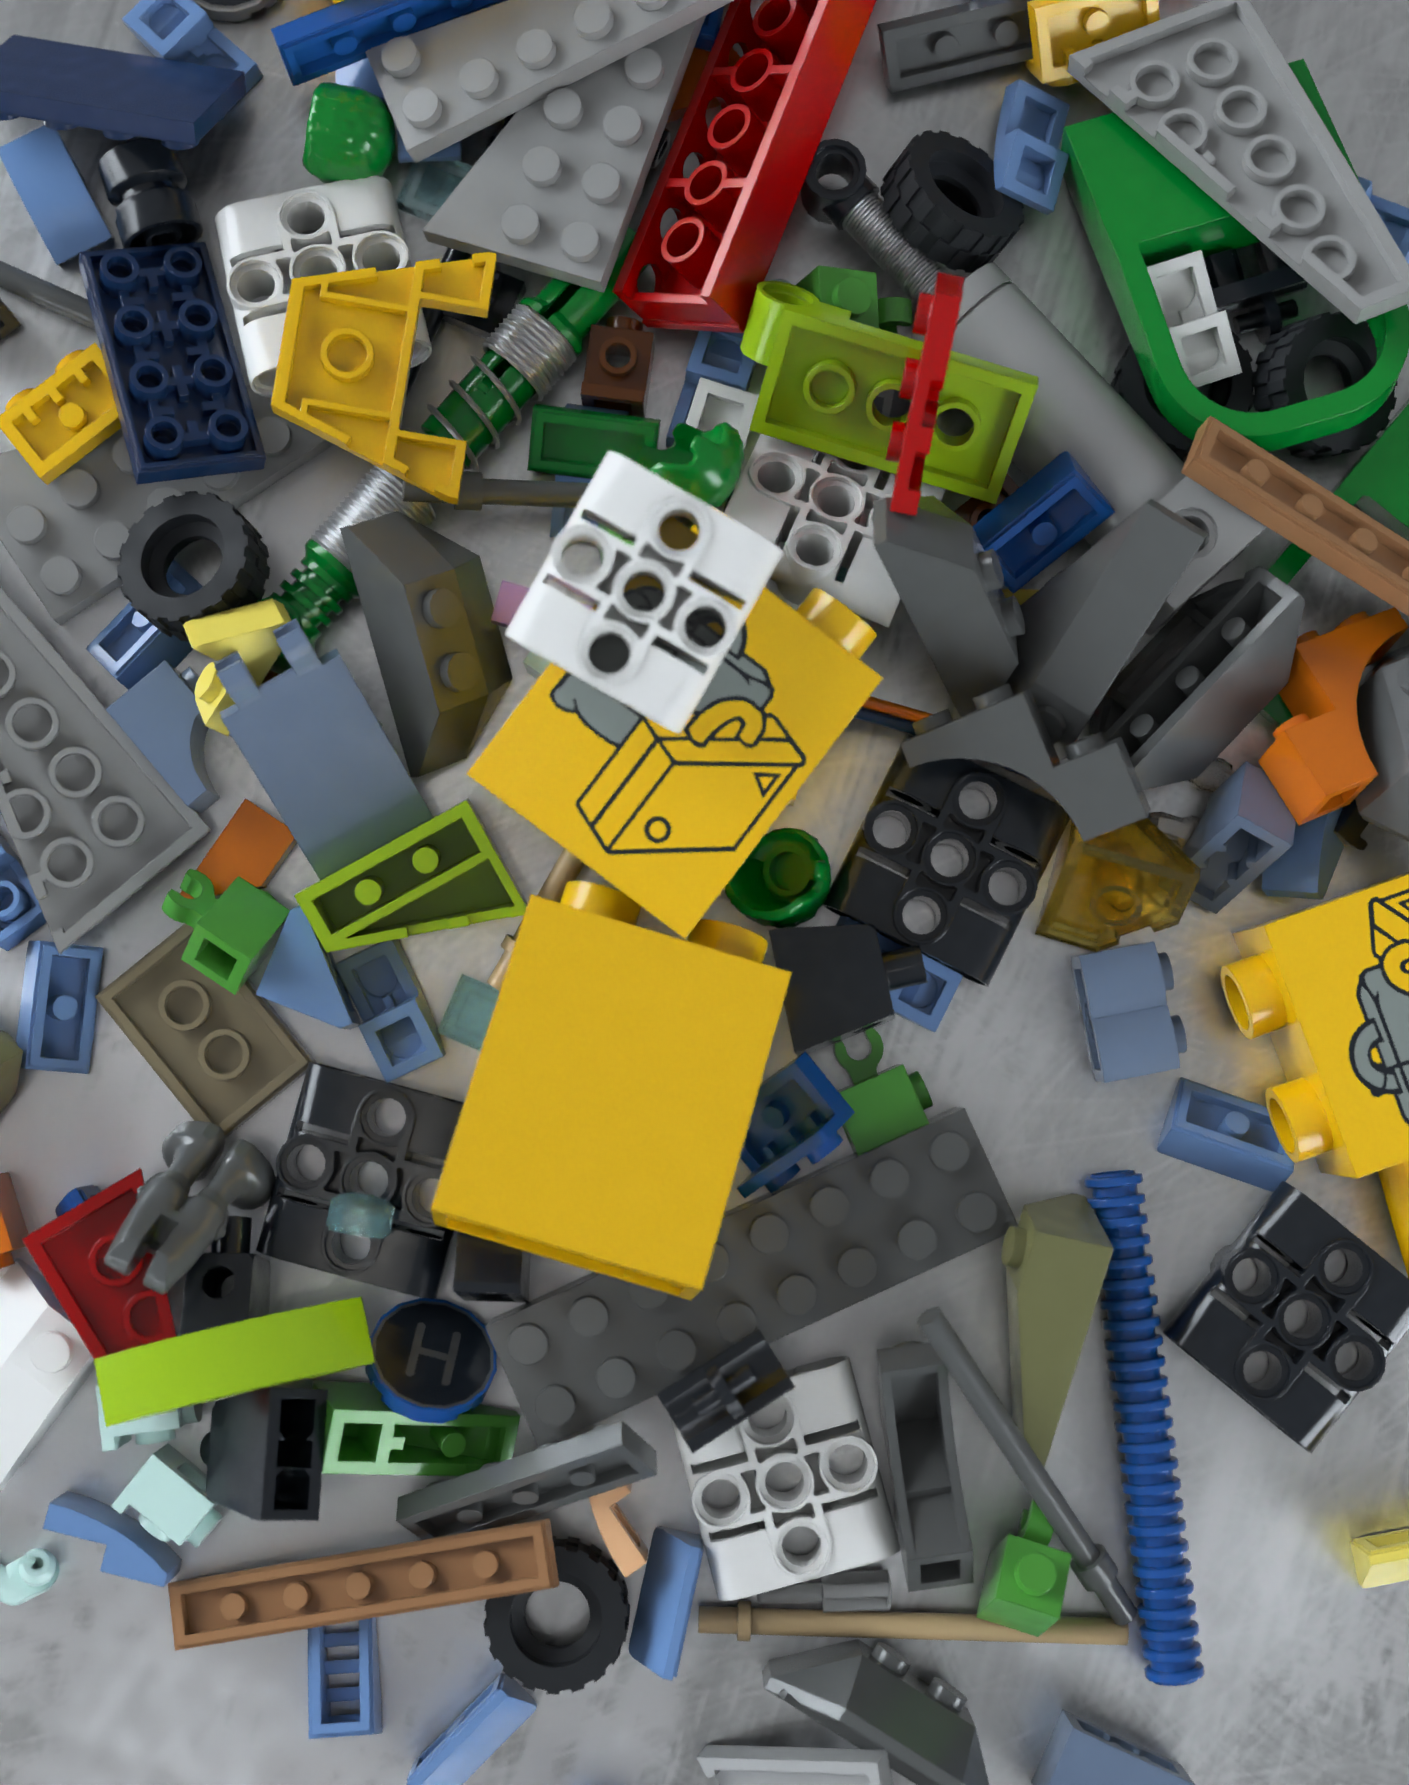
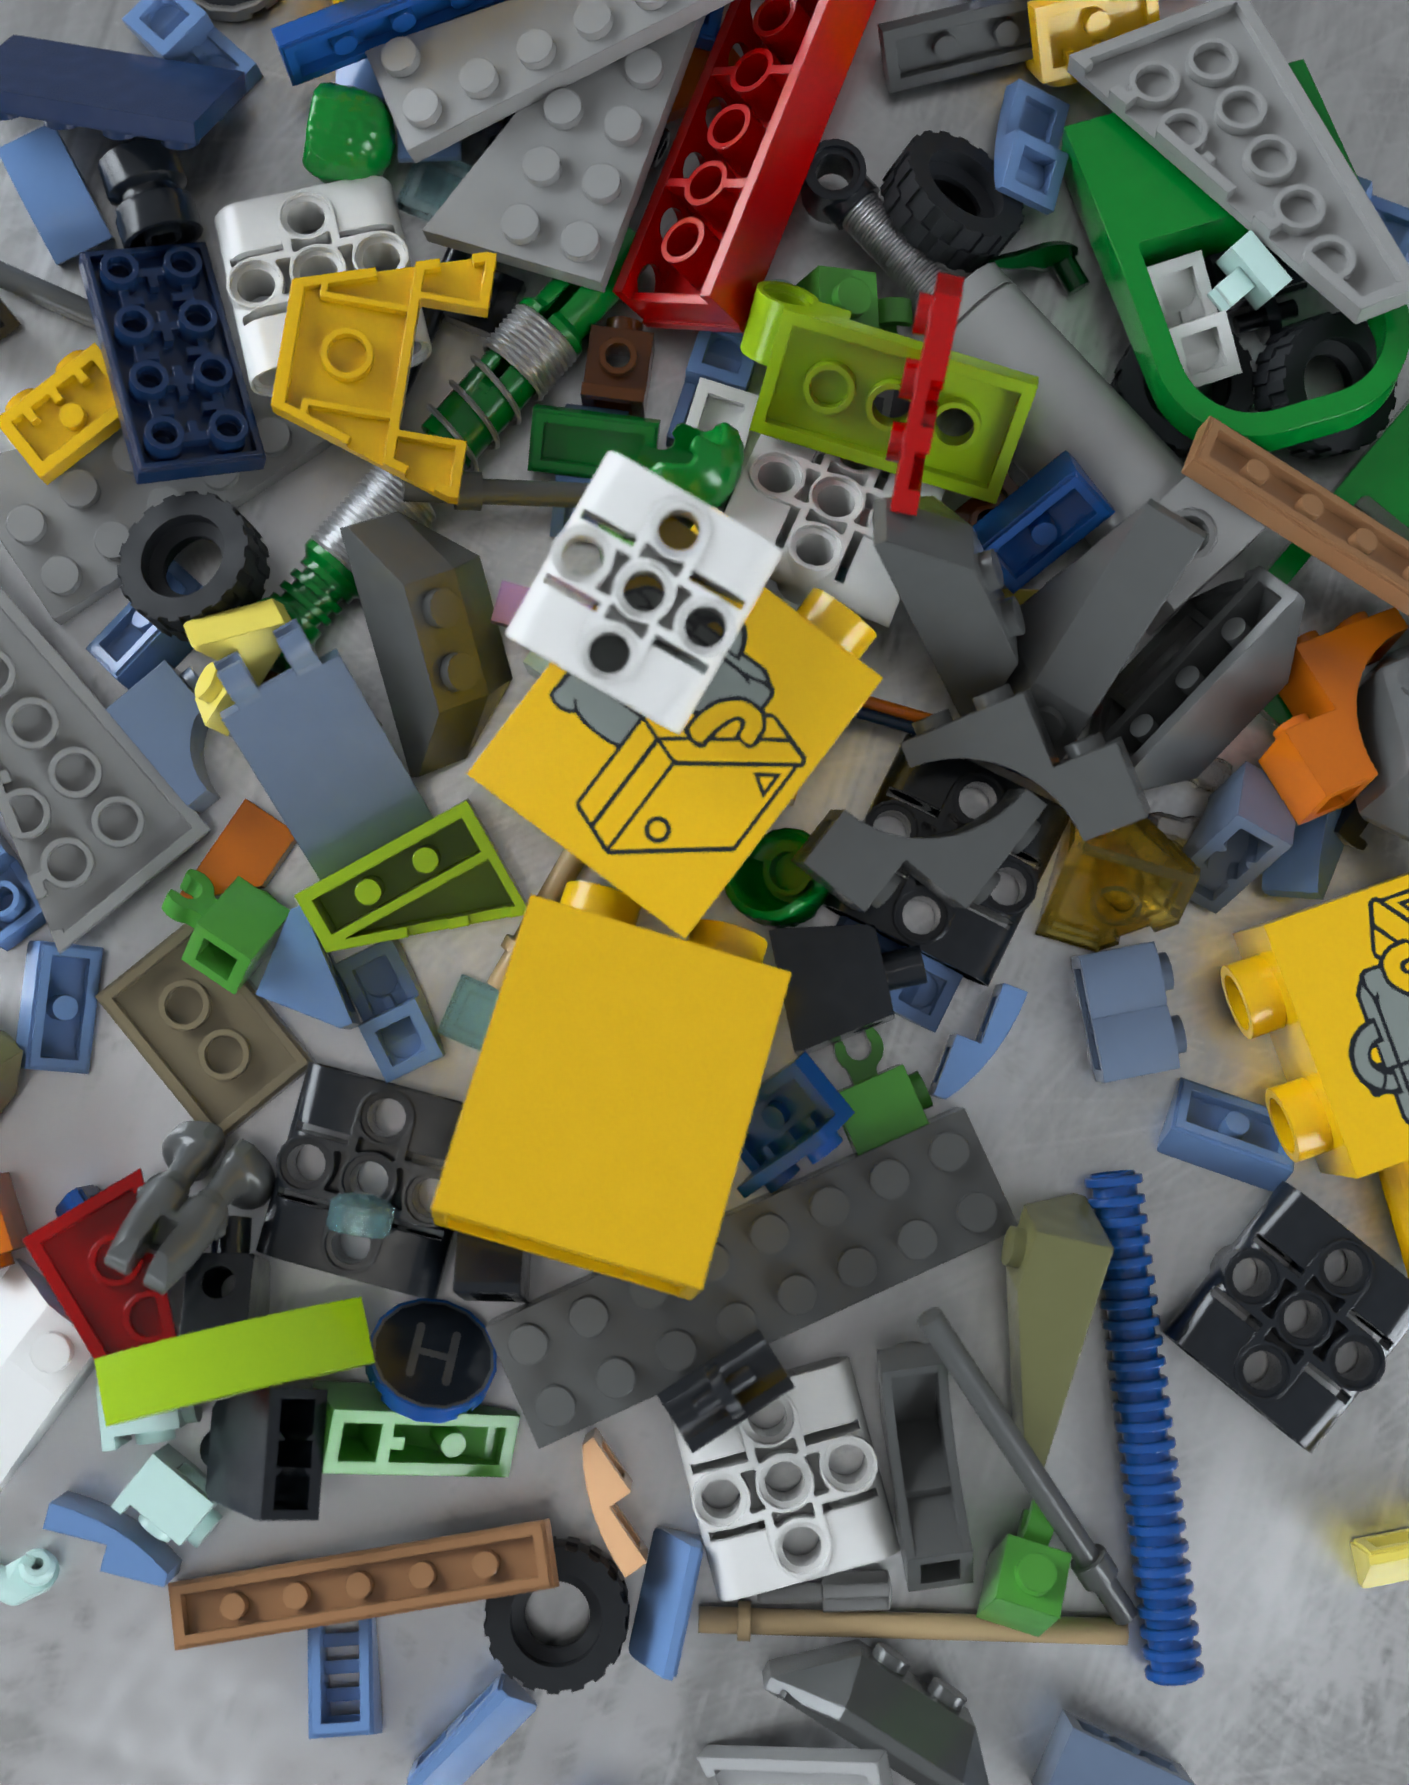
(529, 1483): dark grey plate -> none
(957, 866): none -> dark grey arch
(966, 1057): none -> medium blue slope
(1048, 256): none -> dark green bar
(1249, 273): none -> light aqua tile

